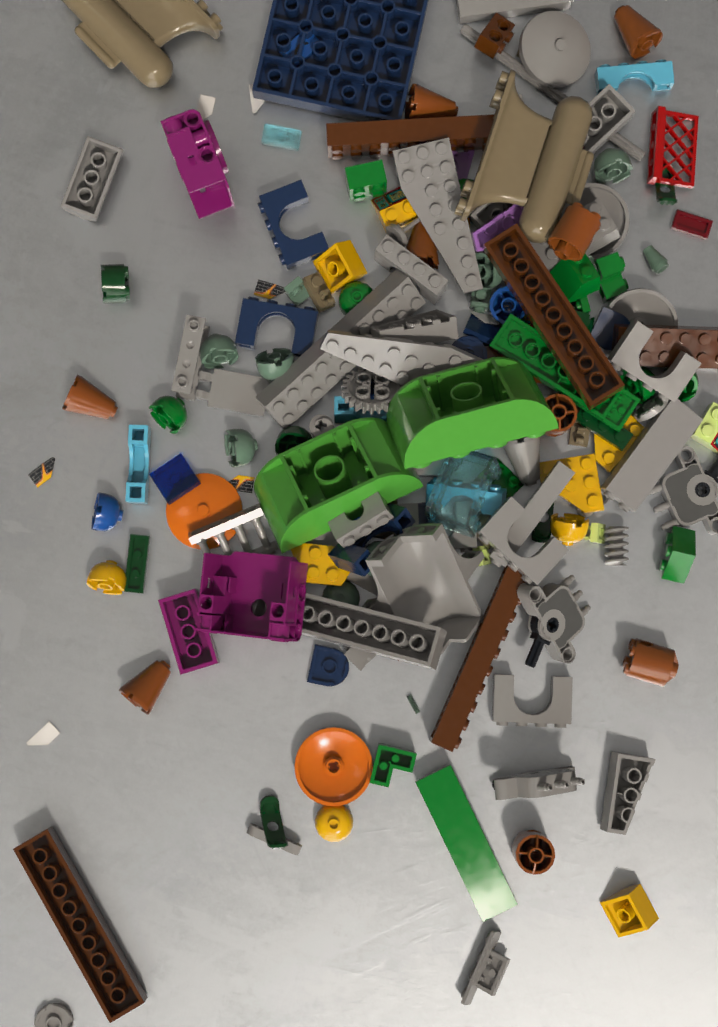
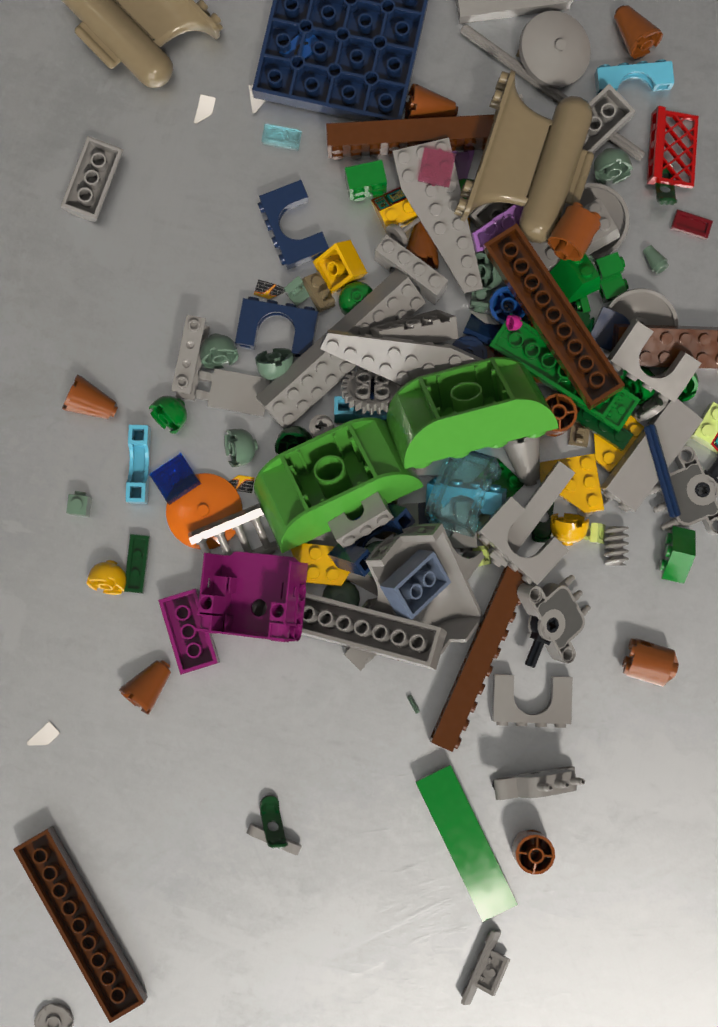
(43, 472): sticker -> none
(79, 504): none -> sand green brick
(106, 512): blue cylinder -> none
(113, 283): dark green brick -> none
(199, 161): magenta piece -> none
(328, 666): dark blue tile -> none
(333, 766): orange dish -> none
(334, 822): yellow cylinder -> none
(386, 759): green brick -> none
(415, 584): none -> sand blue brick
(436, 167): none -> clear pink piece
(495, 35): reddish brown brick -> none
(513, 322): none -> dark pink hinge
(623, 790): light grey wedge -> none
(629, 911): yellow slope -> none
(662, 470): none -> dark blue axle

